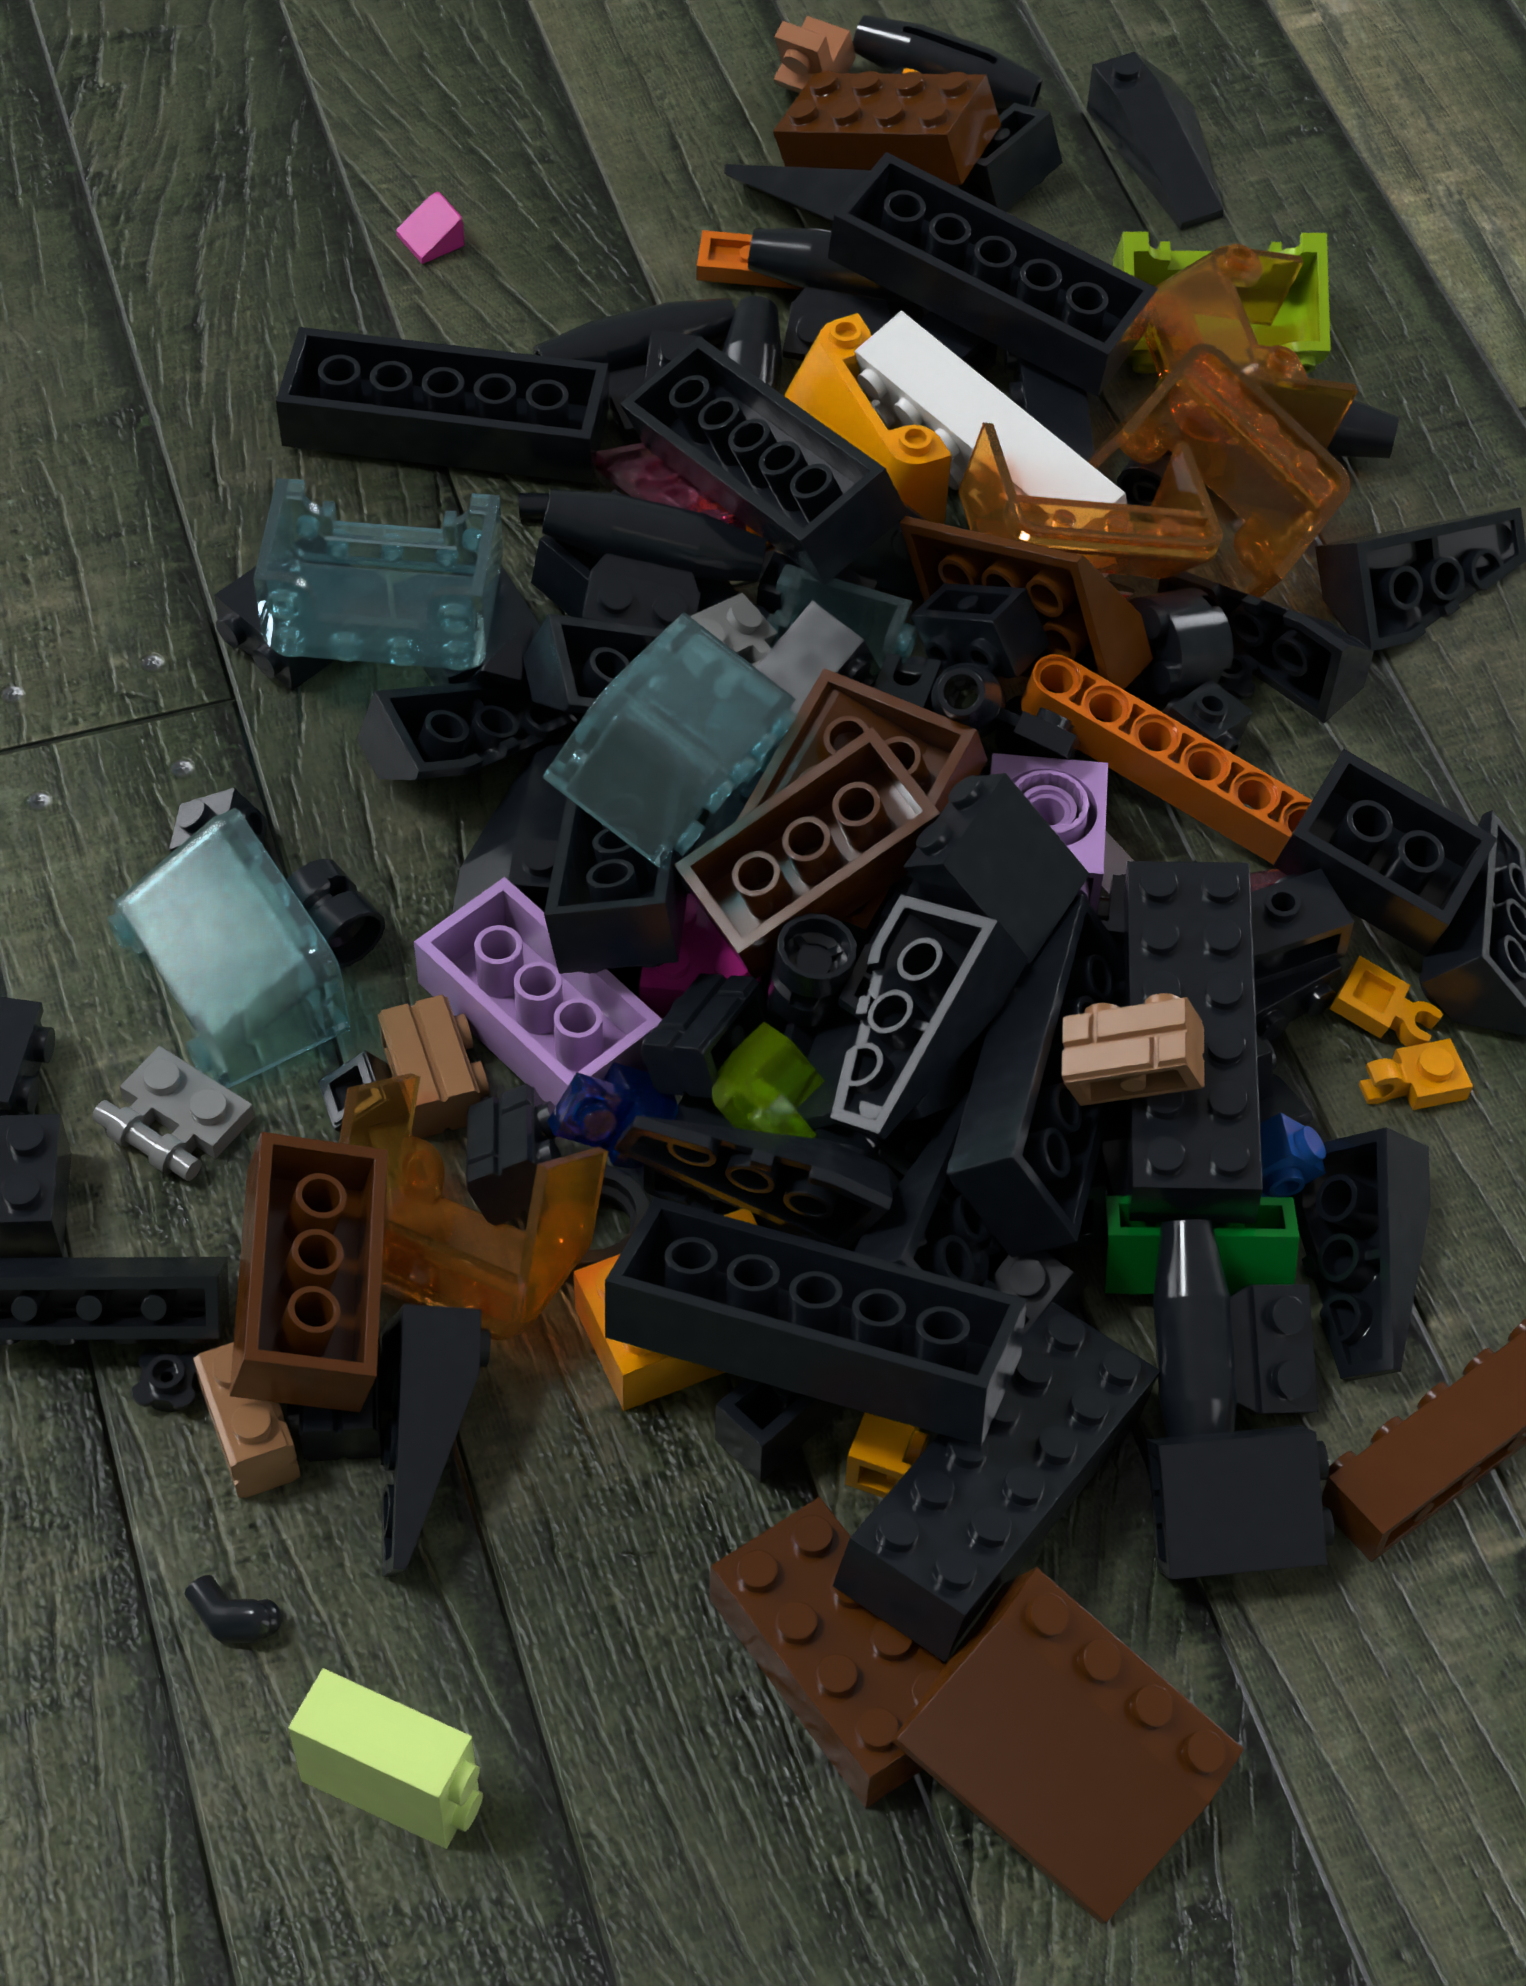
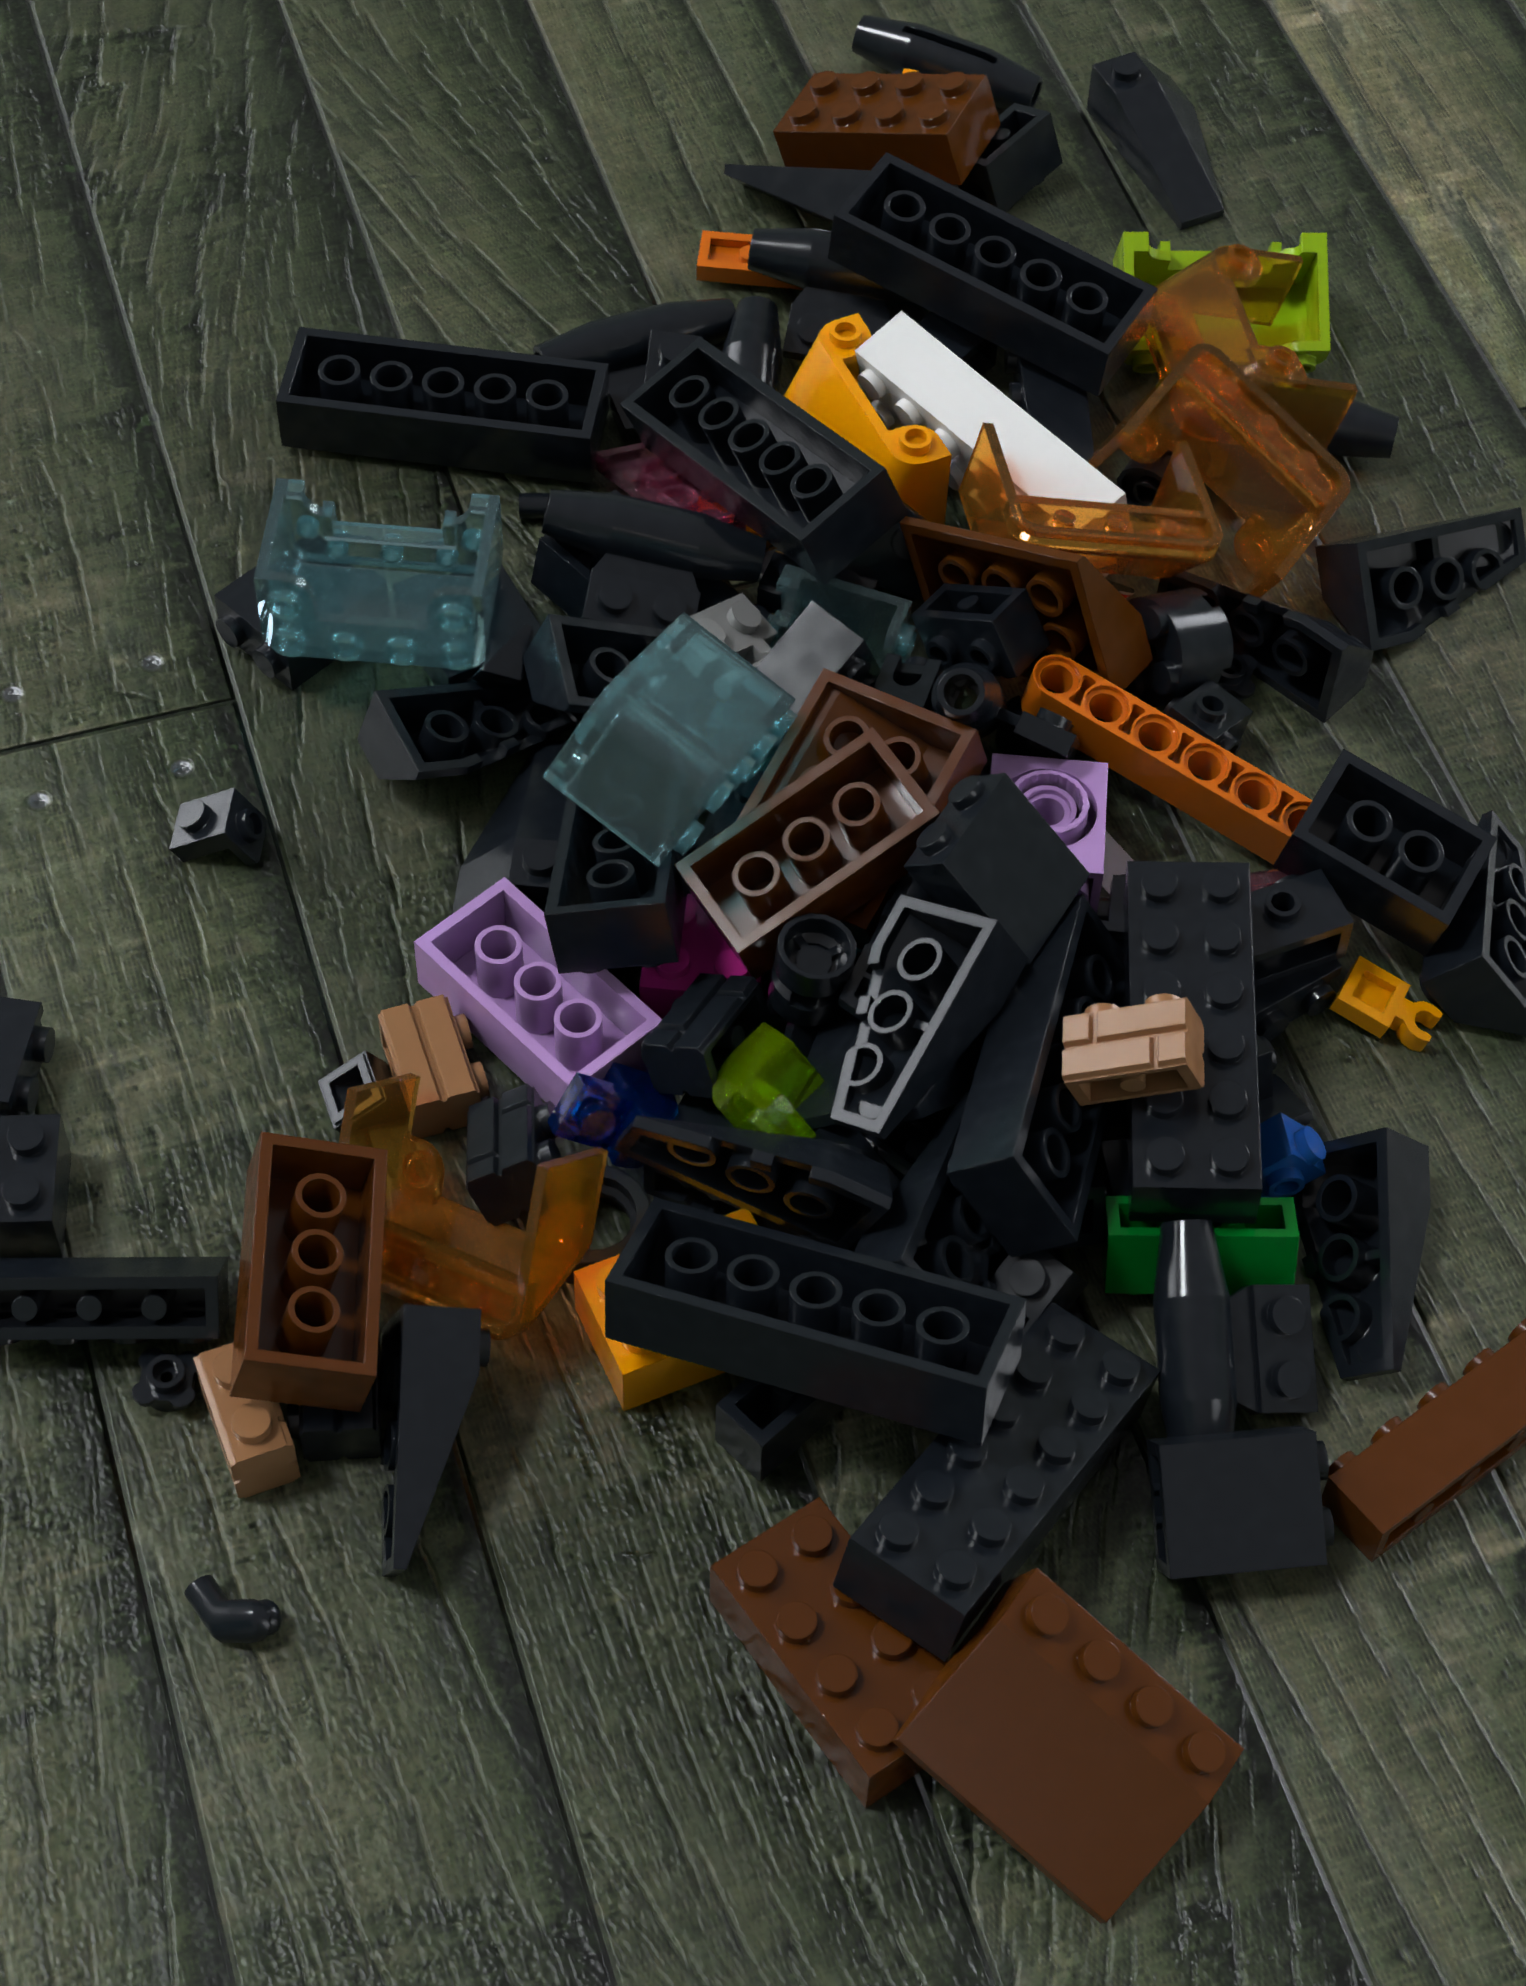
(182, 1100): light grey plate -> none
(234, 952): clear light blue windscreen -> none
(338, 910): black wheel -> none
(386, 1759): yellowish green brick -> none
(432, 229): slope -> none
(811, 50): nougat brick -> none
(882, 1454): light orange brick -> none
(1423, 1073): light orange plate -> none

